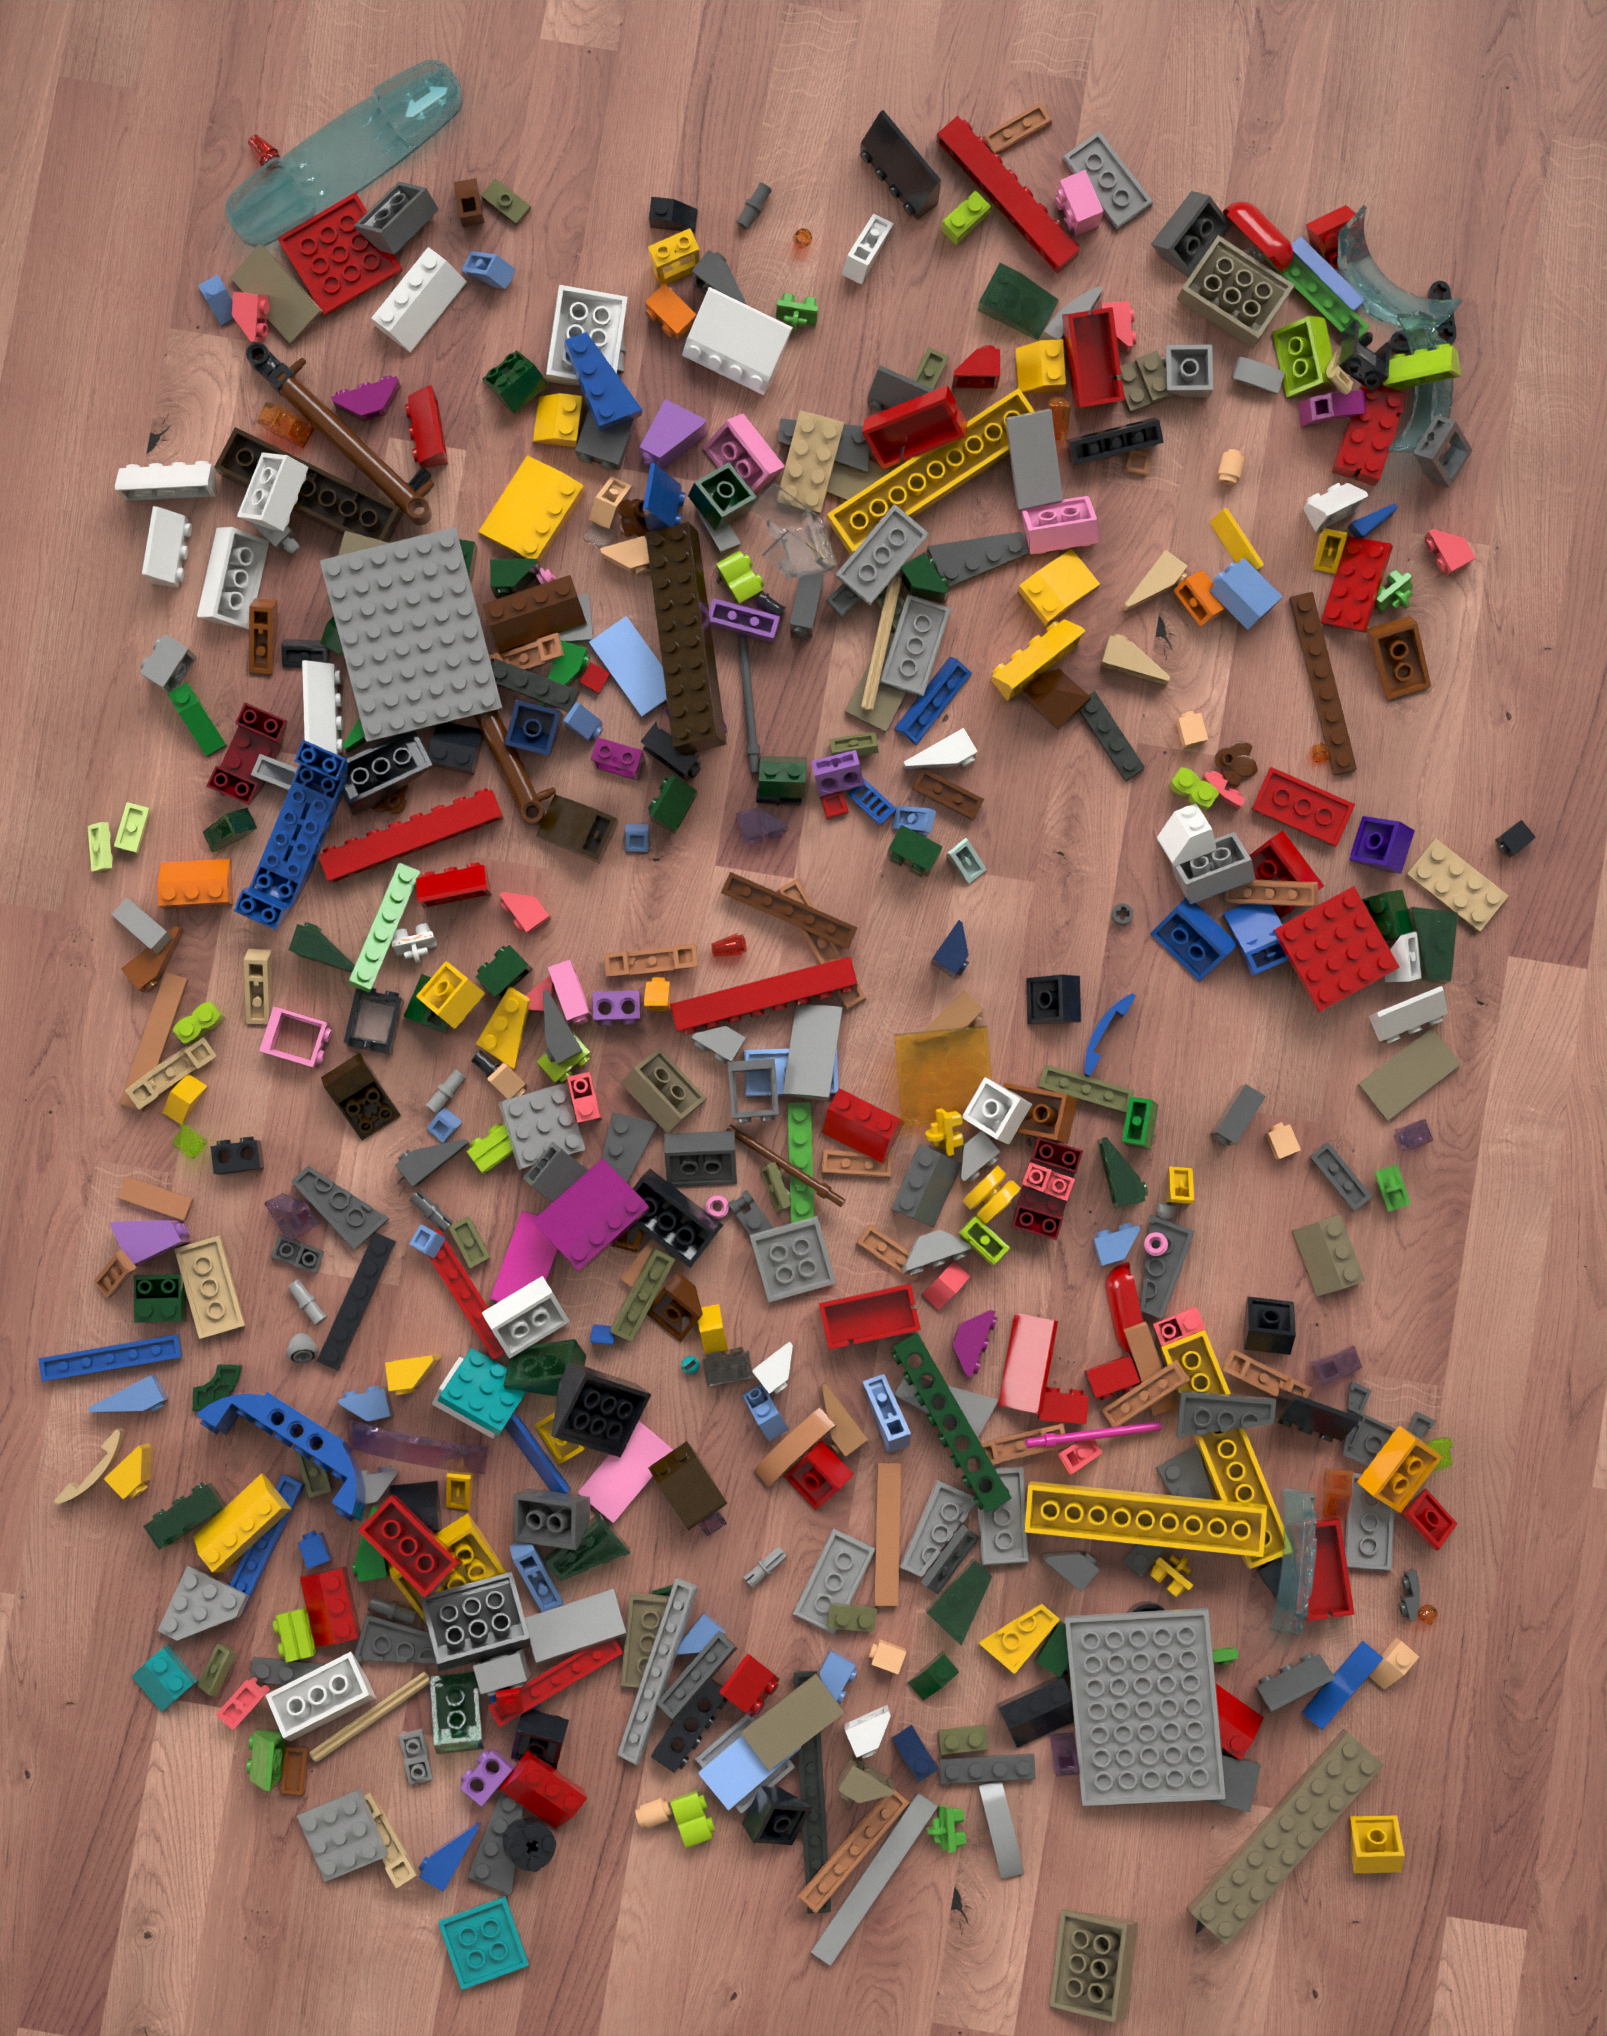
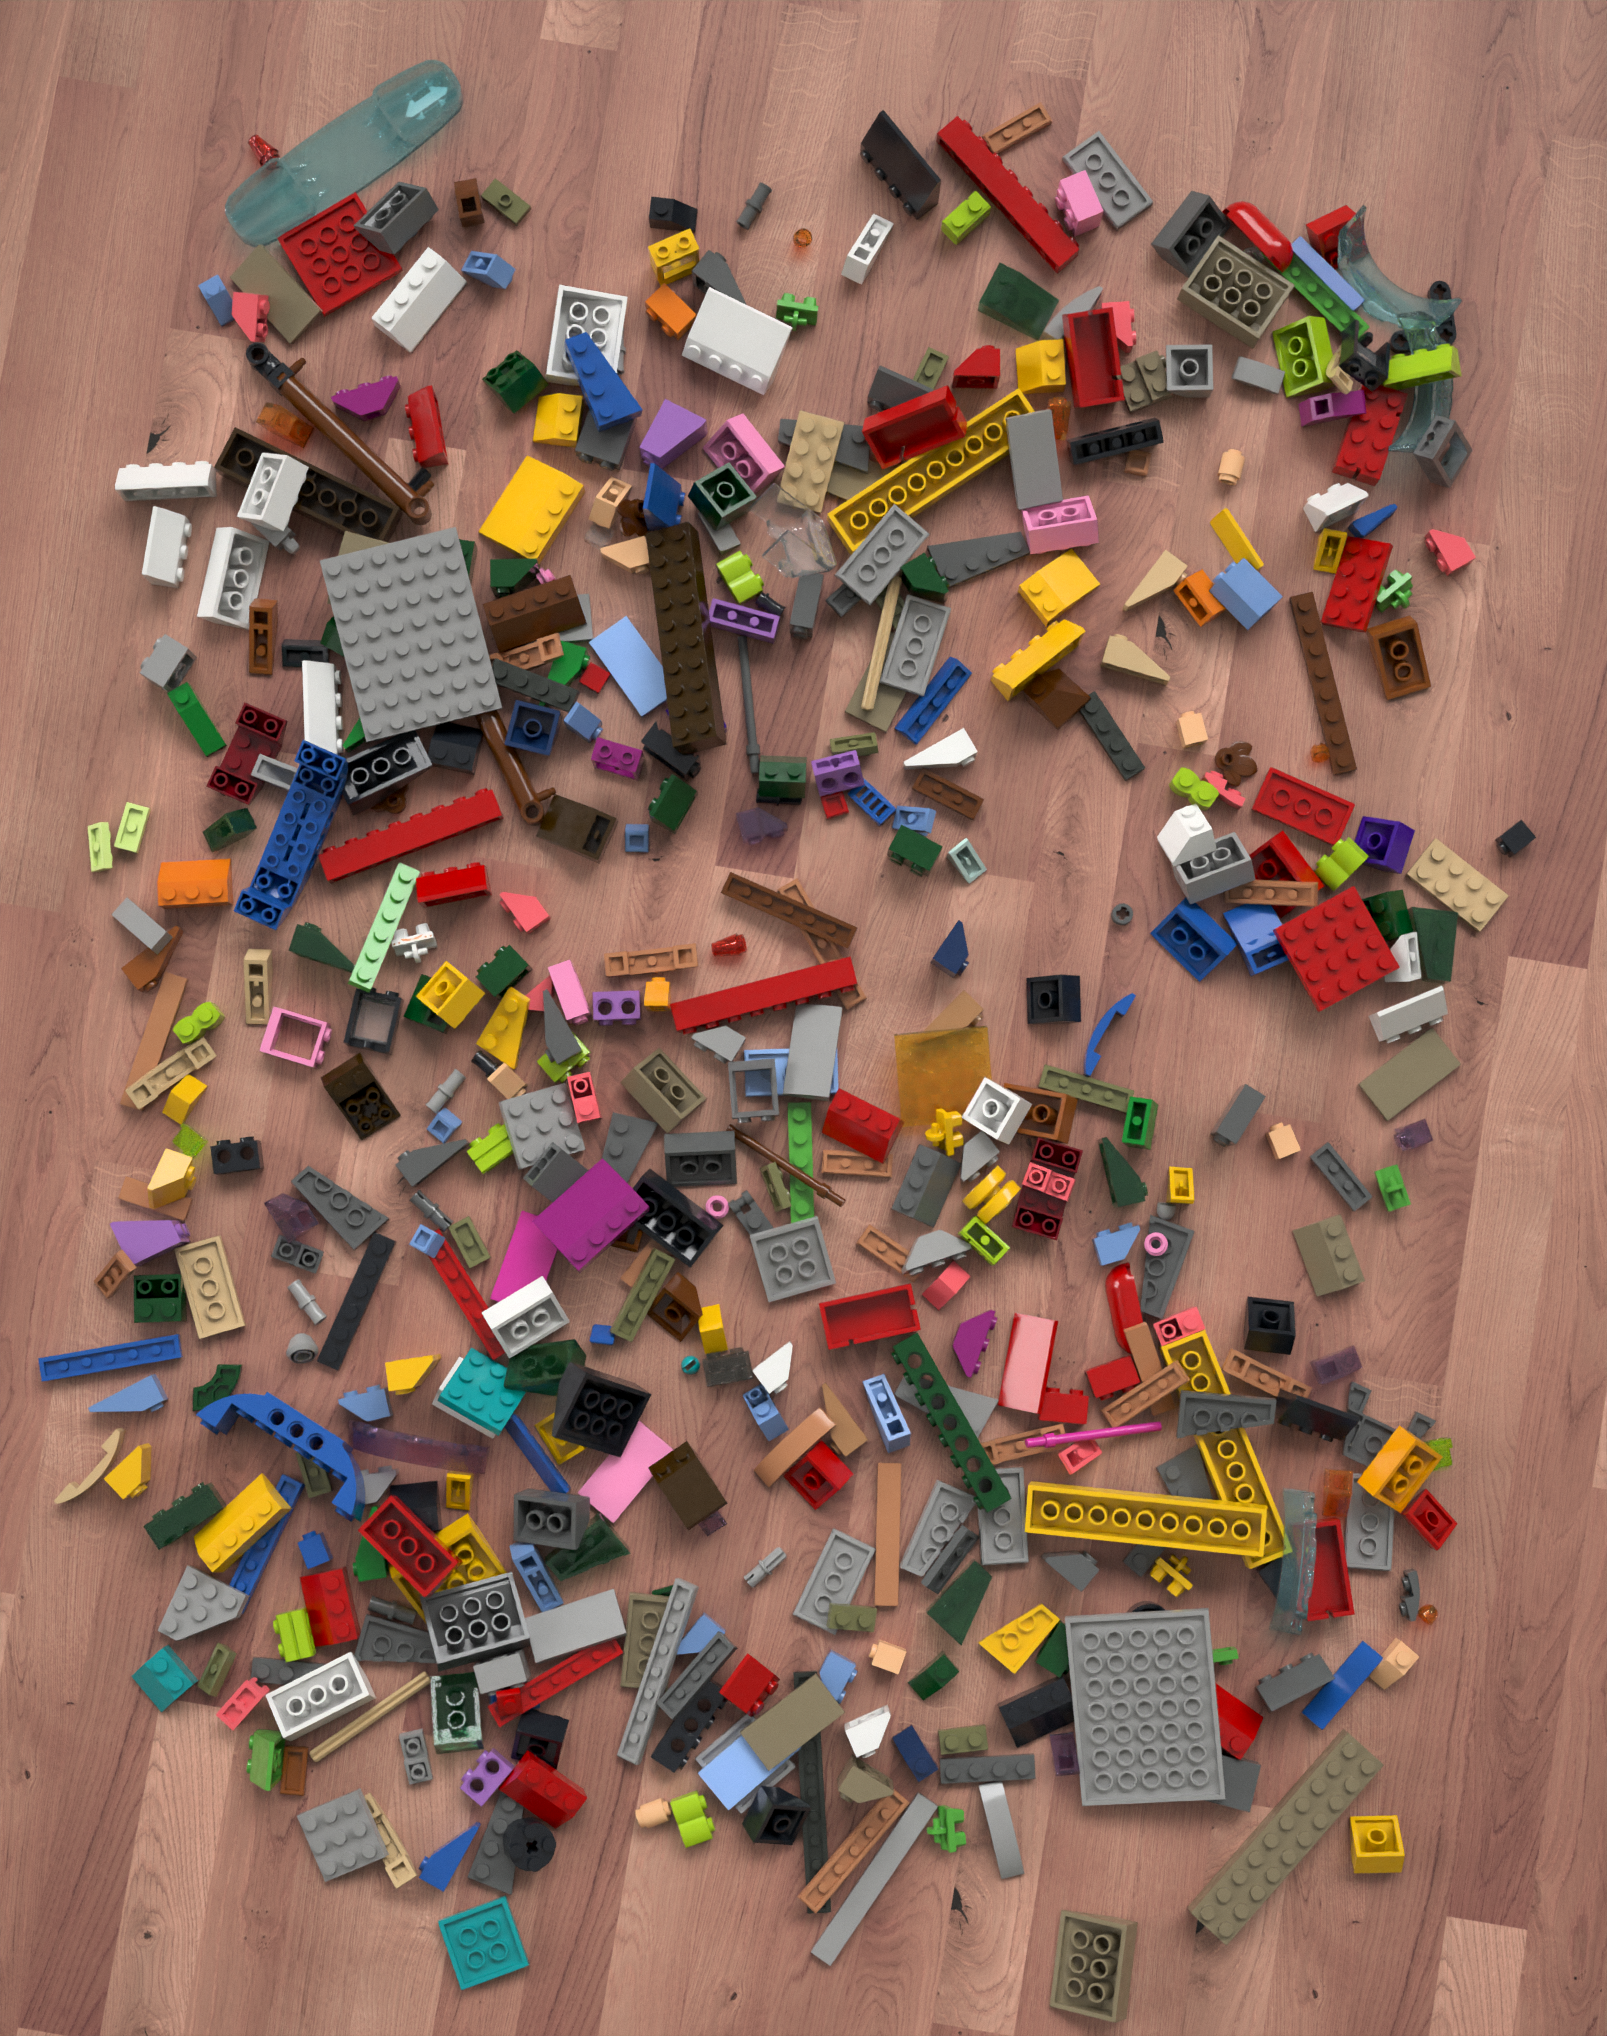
(171, 1179): none -> yellow slope
(1341, 863): none -> lime brick

